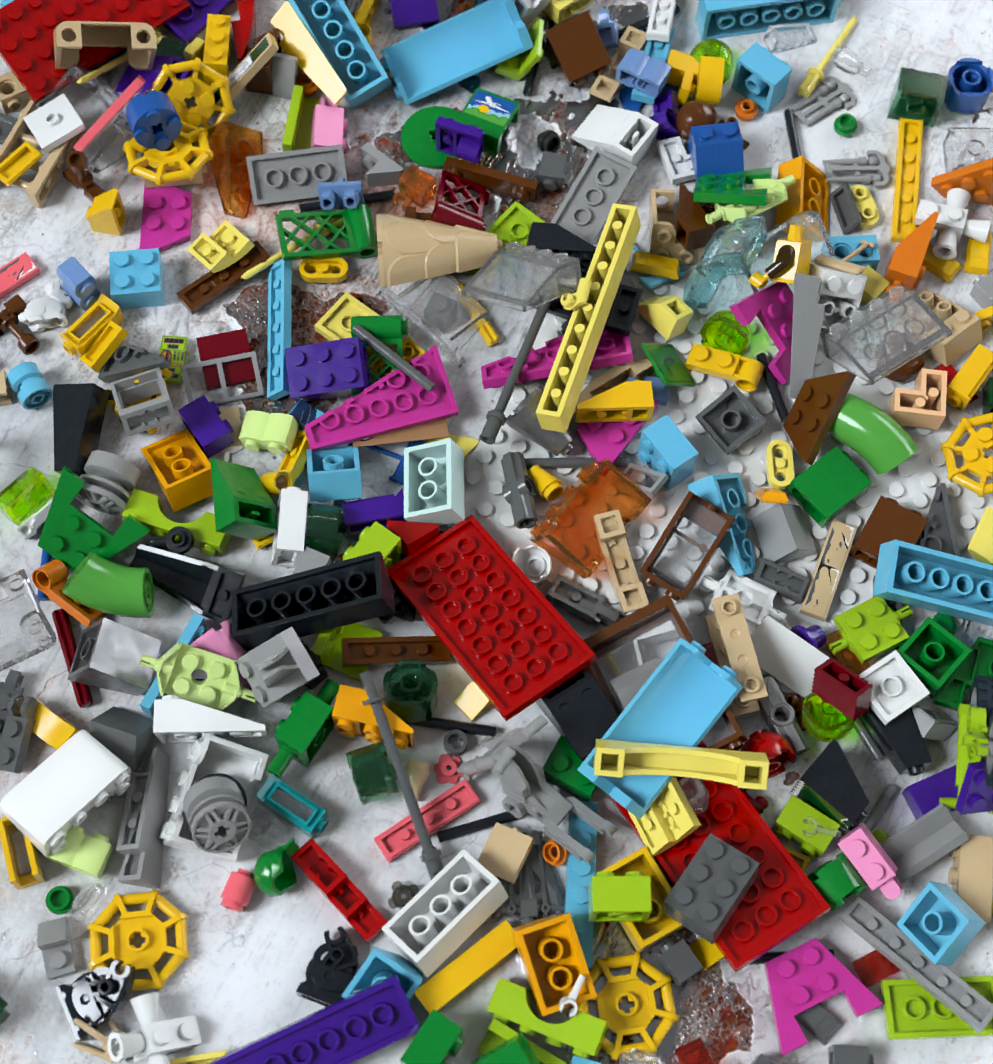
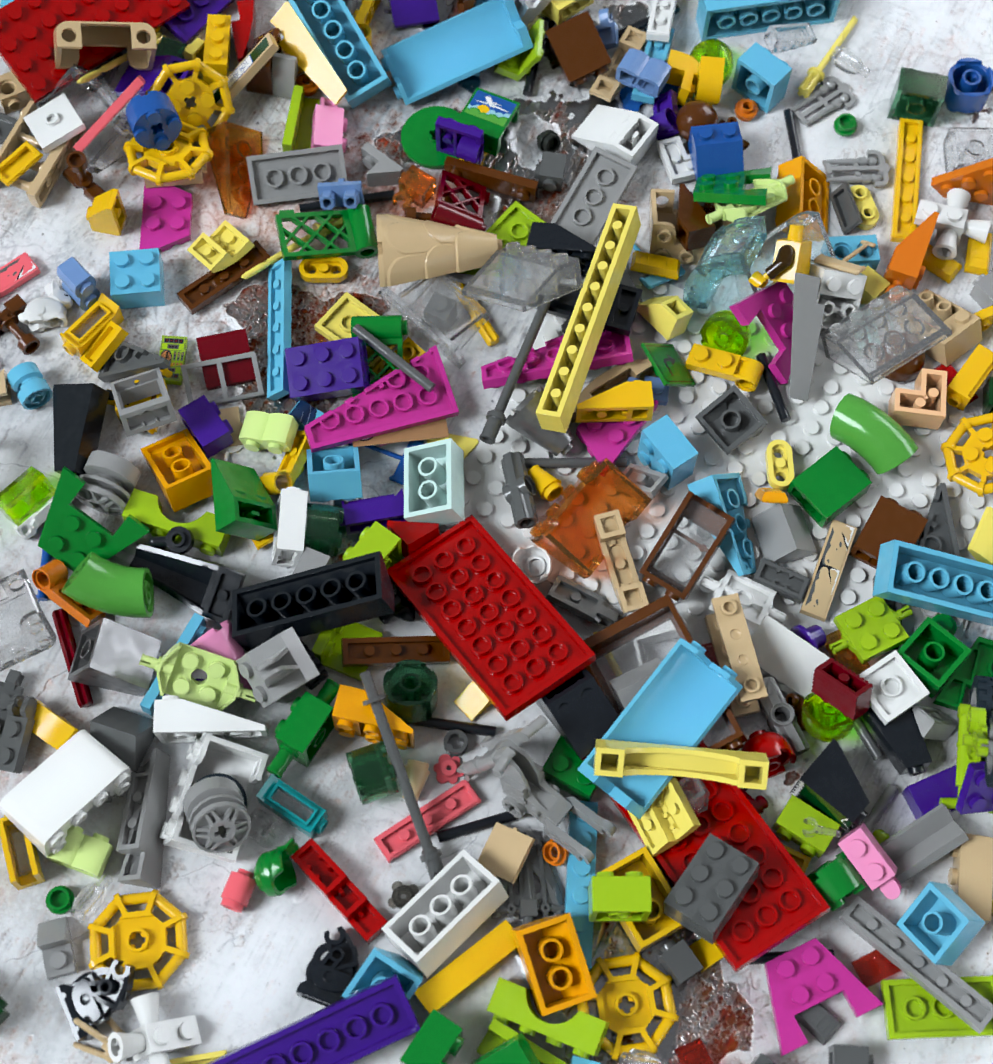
(571, 998): white hand -> none
(578, 298): light yellow arm -> none
(816, 411): reddish brown wing -> none

